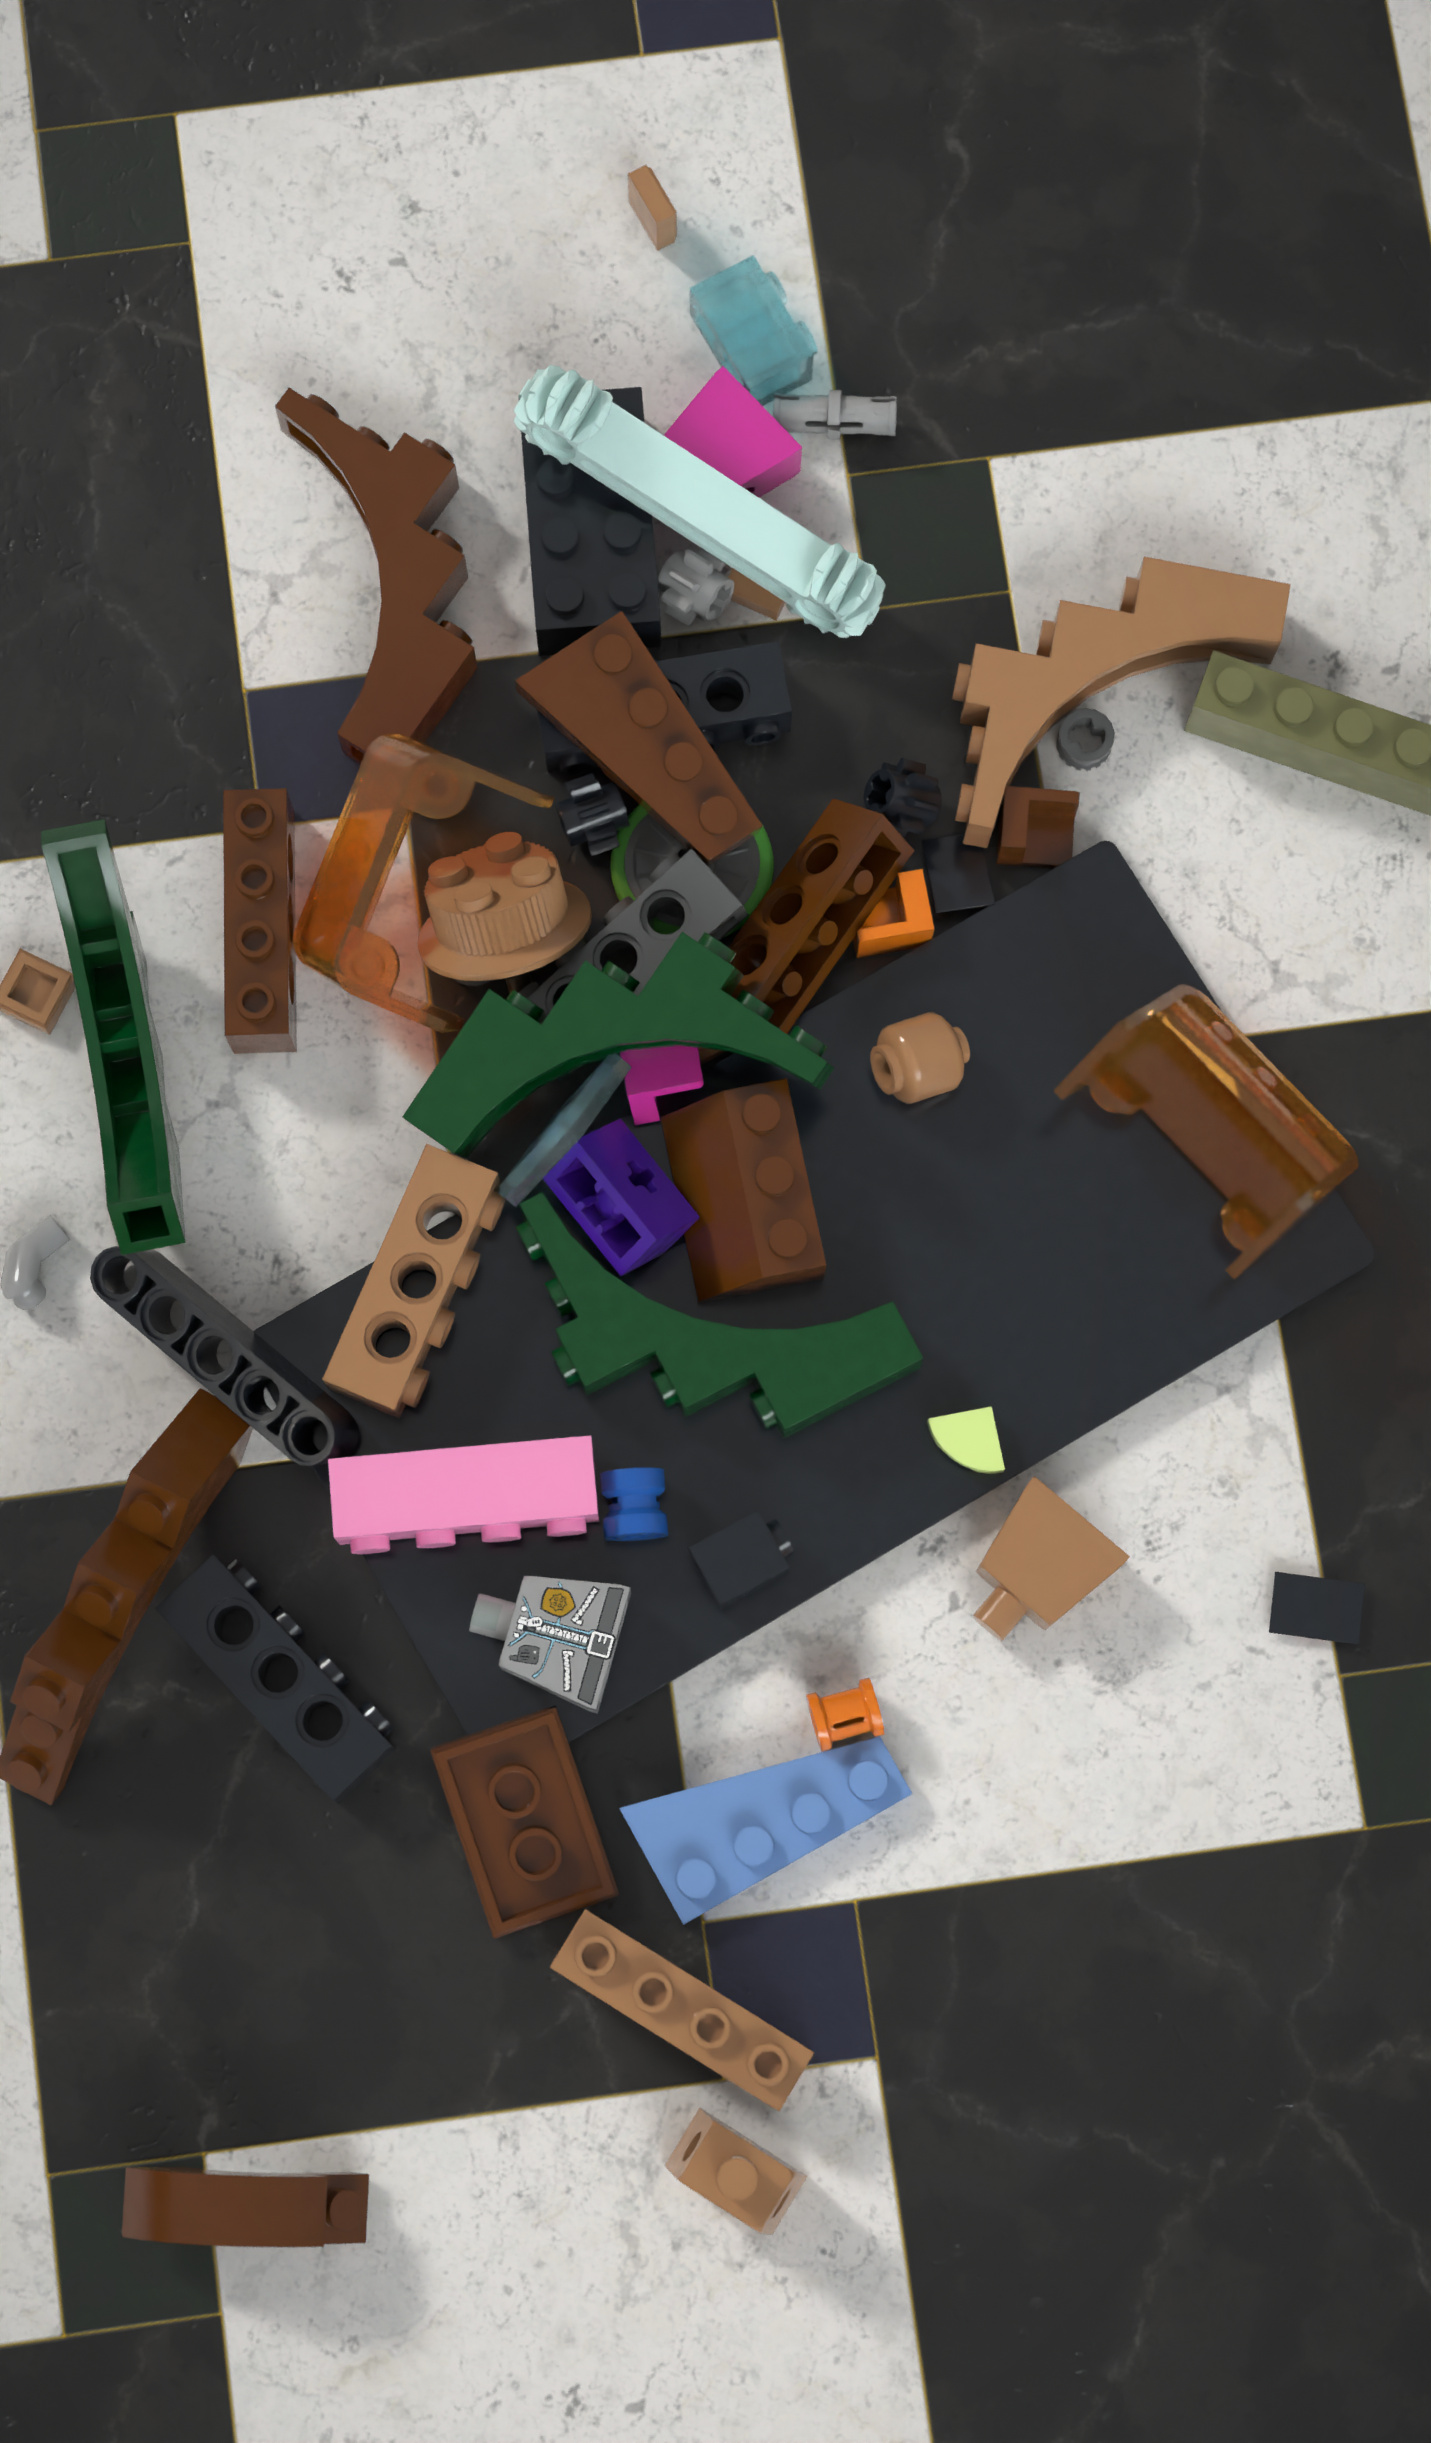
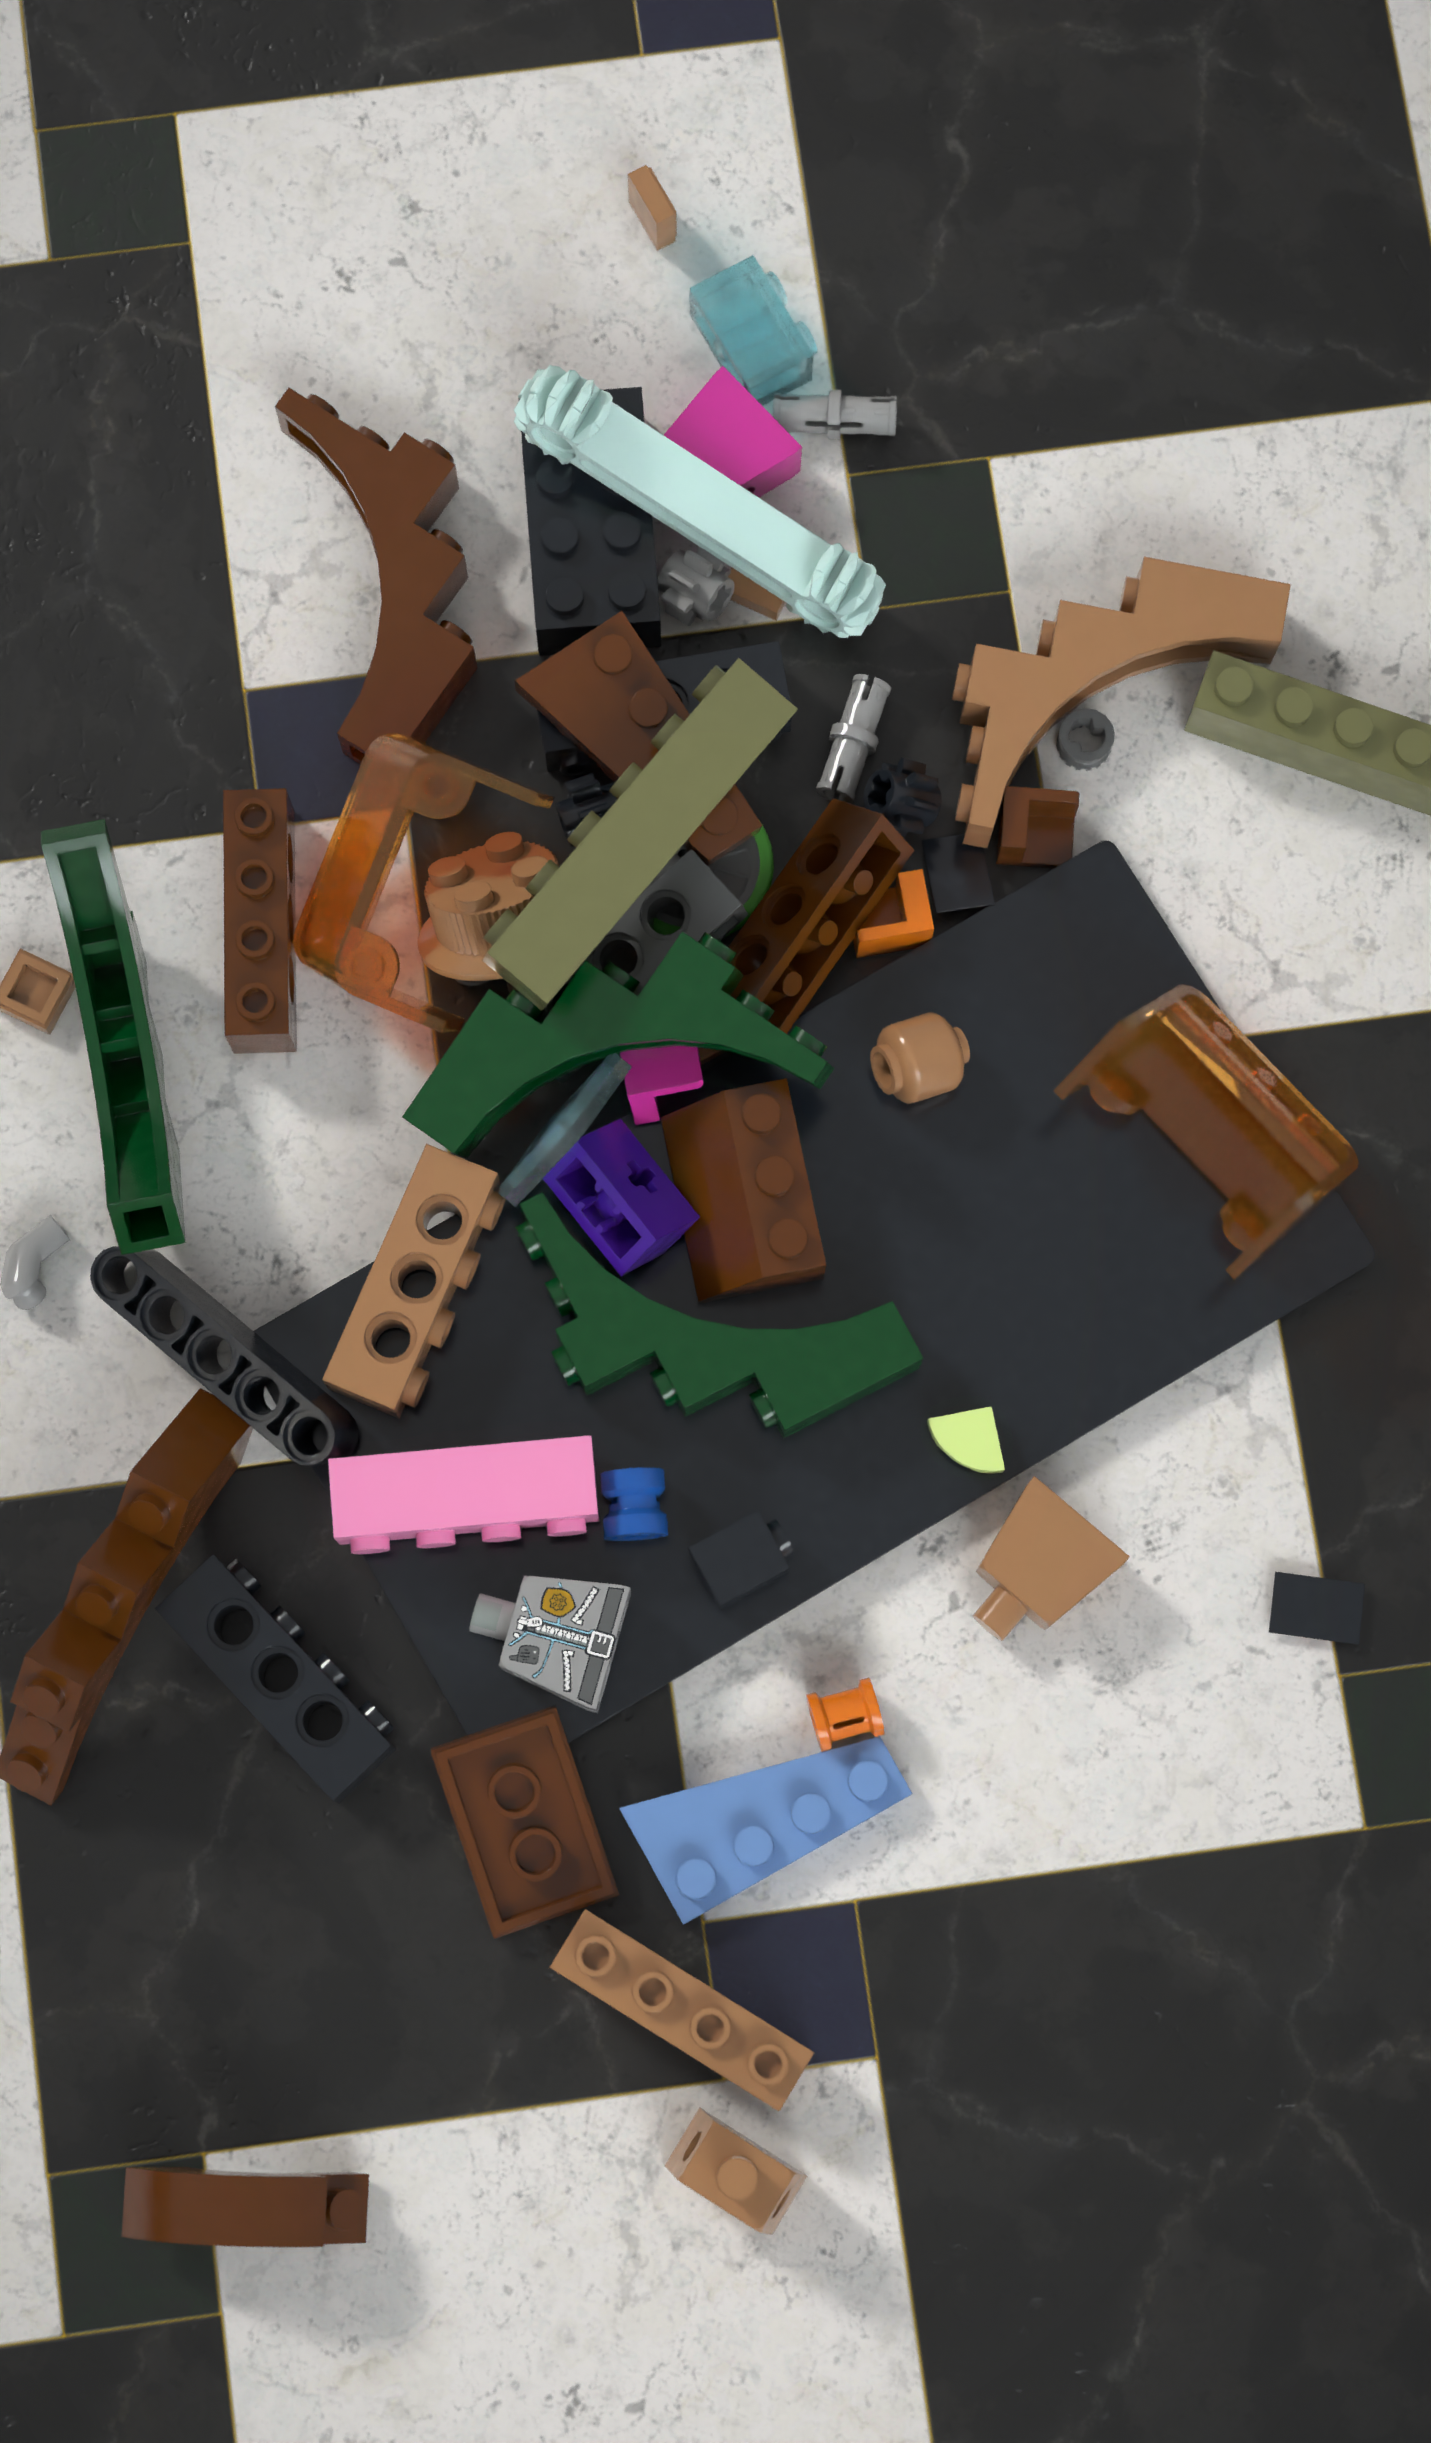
(638, 834): none -> olive brick
(853, 738): none -> light grey pin

